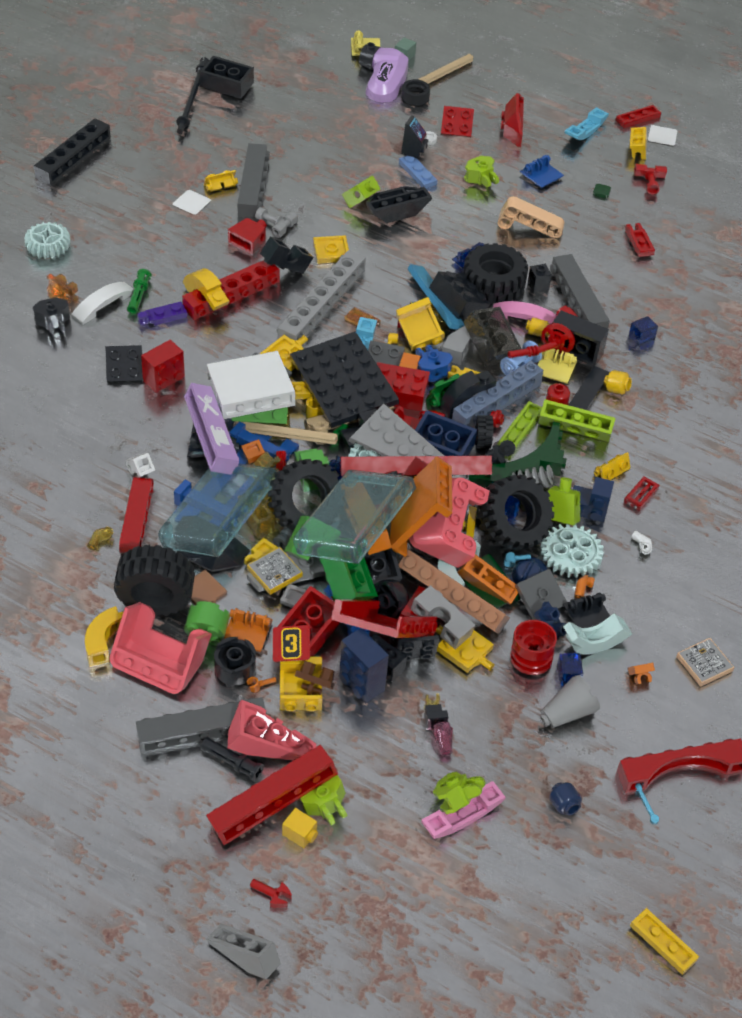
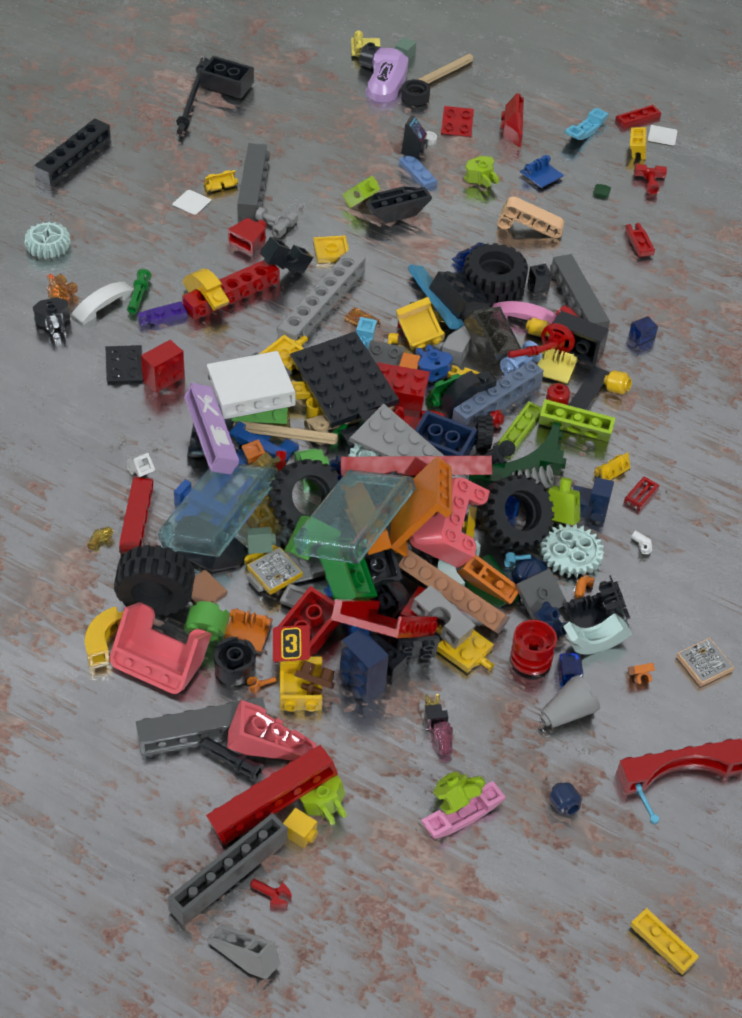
(227, 869): none -> dark grey brick
(260, 540): none -> sand green brick
(613, 599): none -> black hinge

